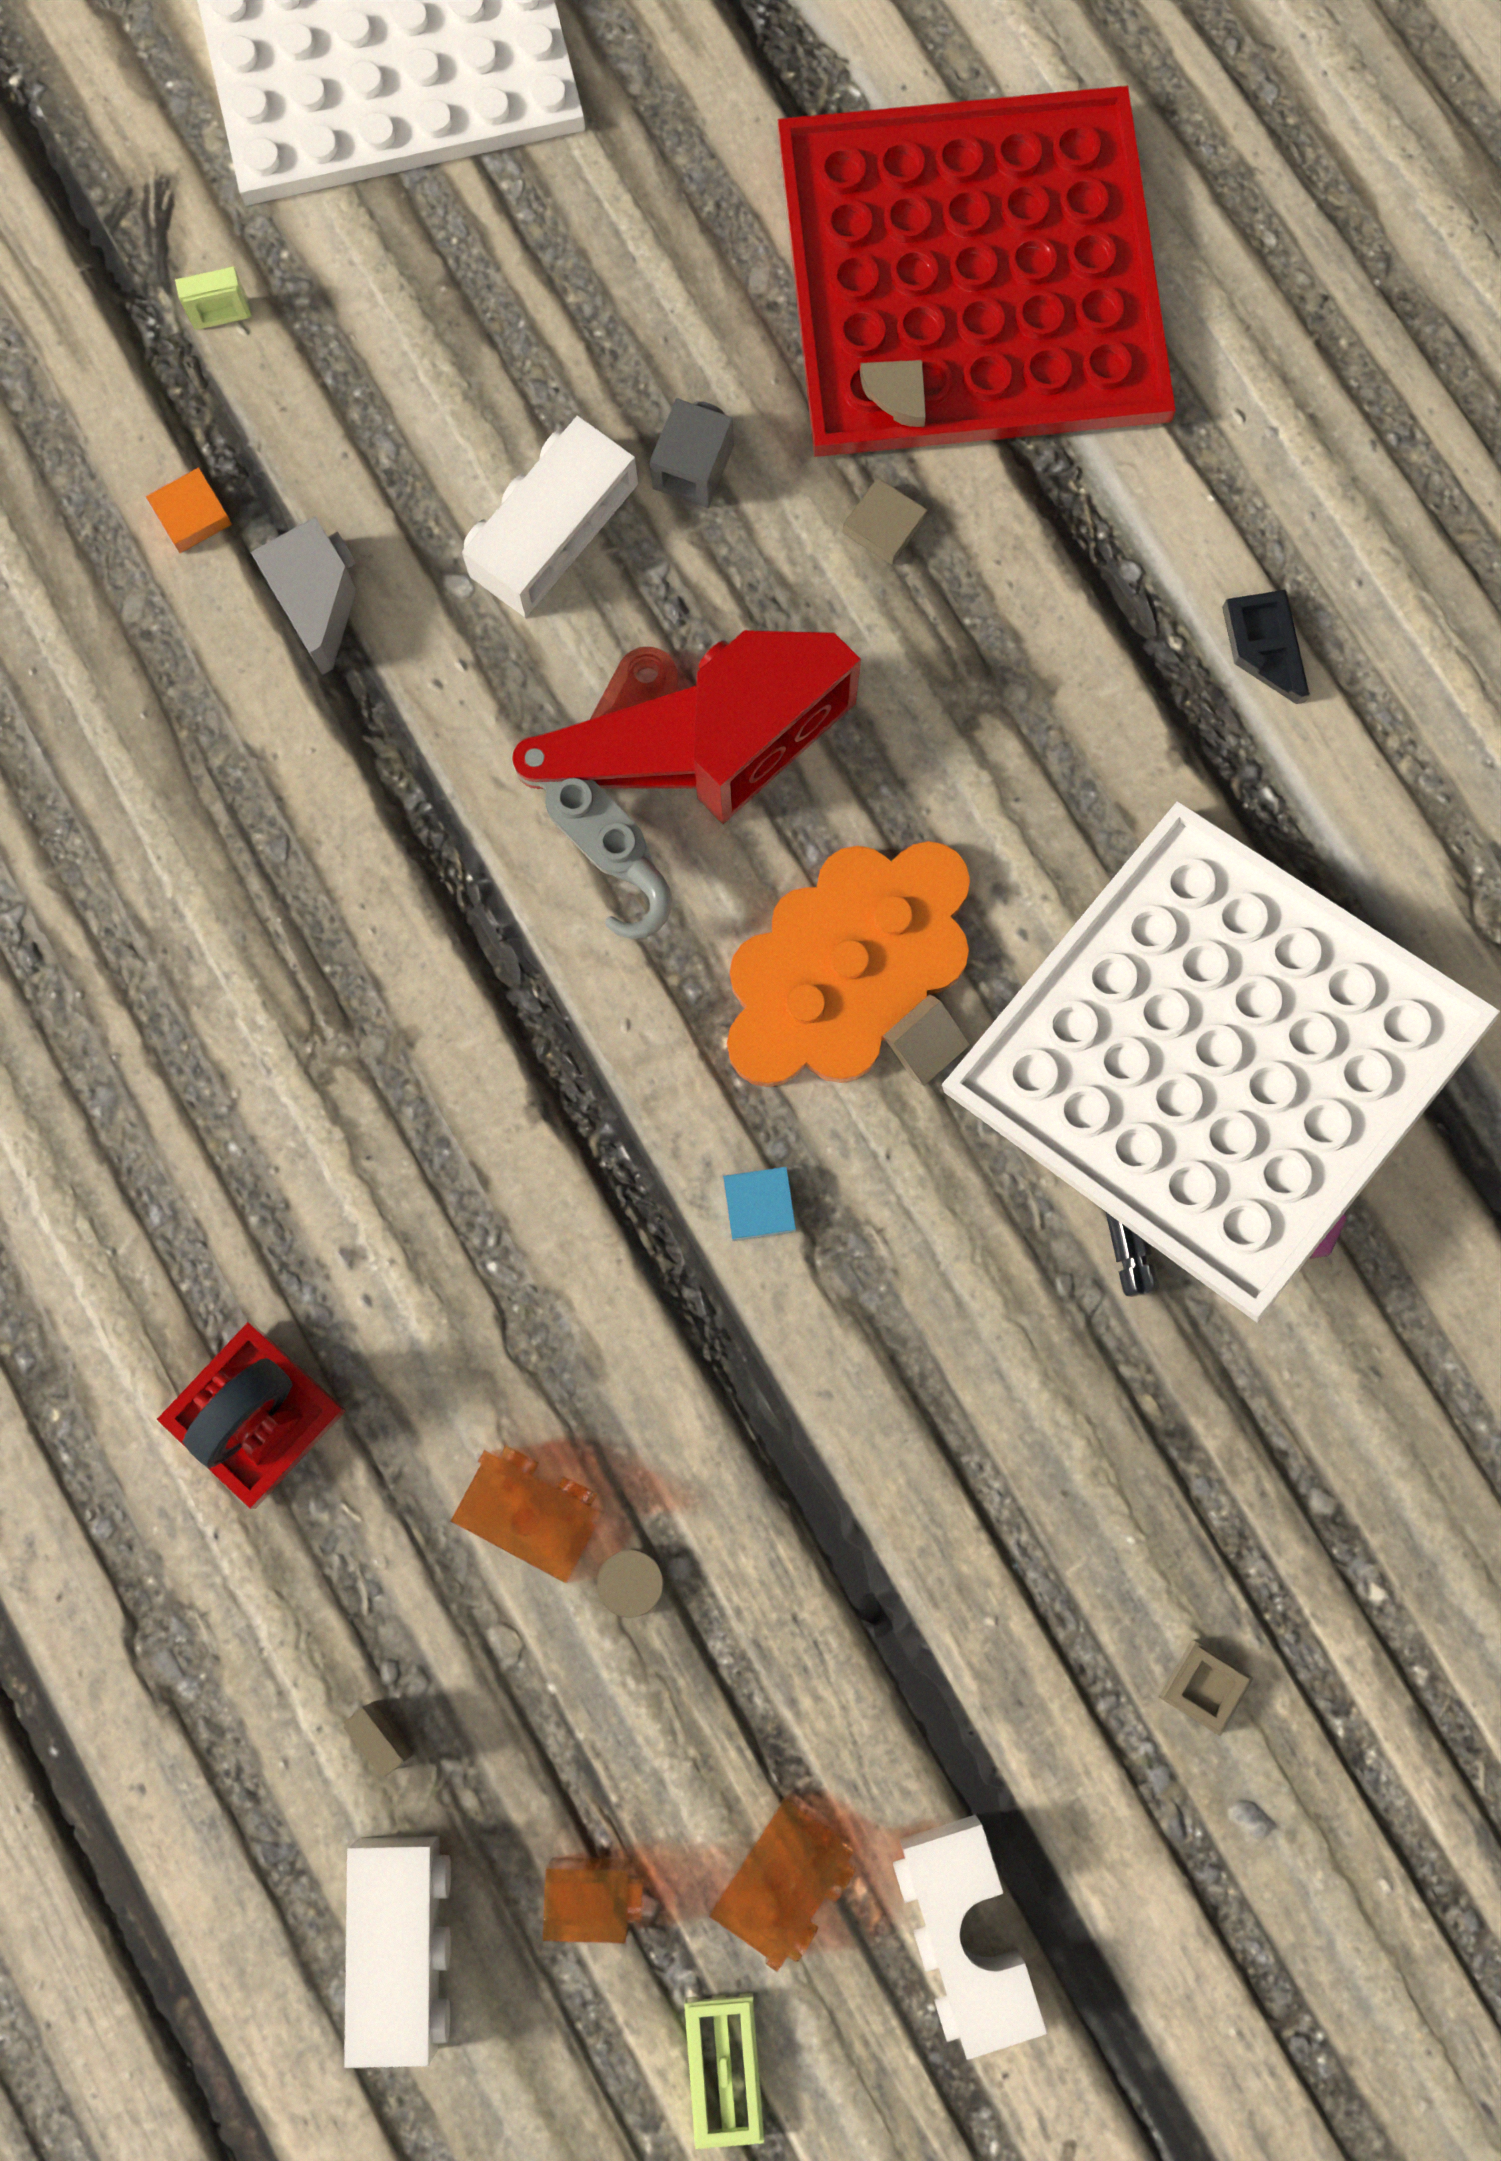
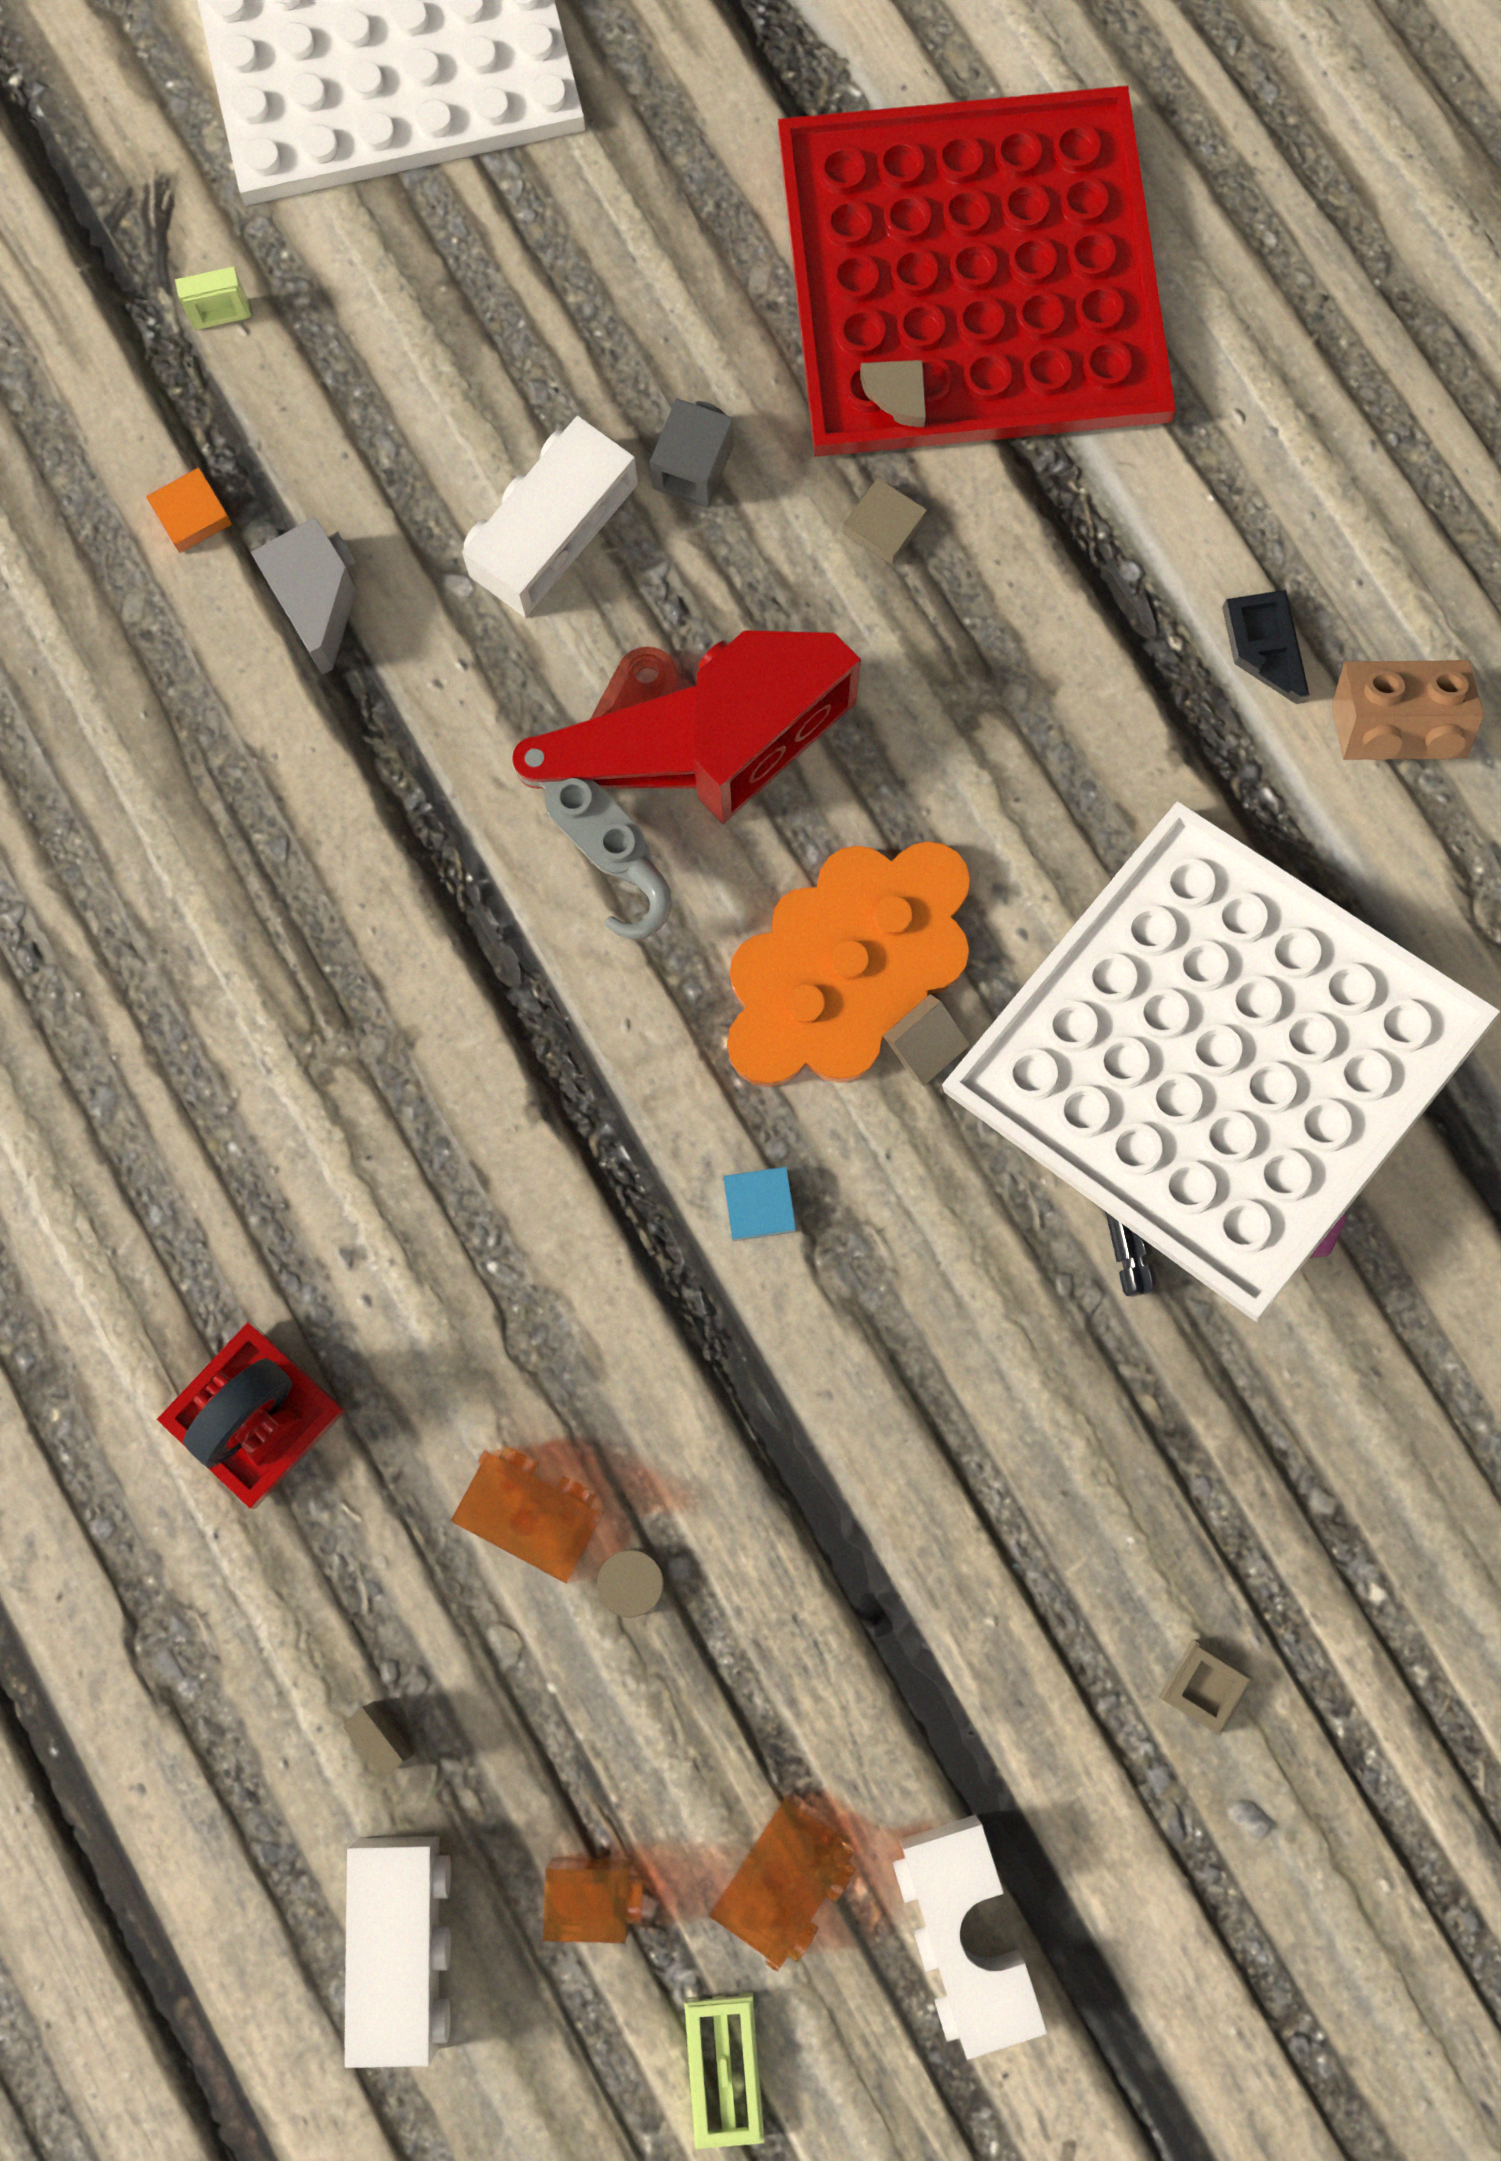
(1407, 710): none -> medium nougat brick

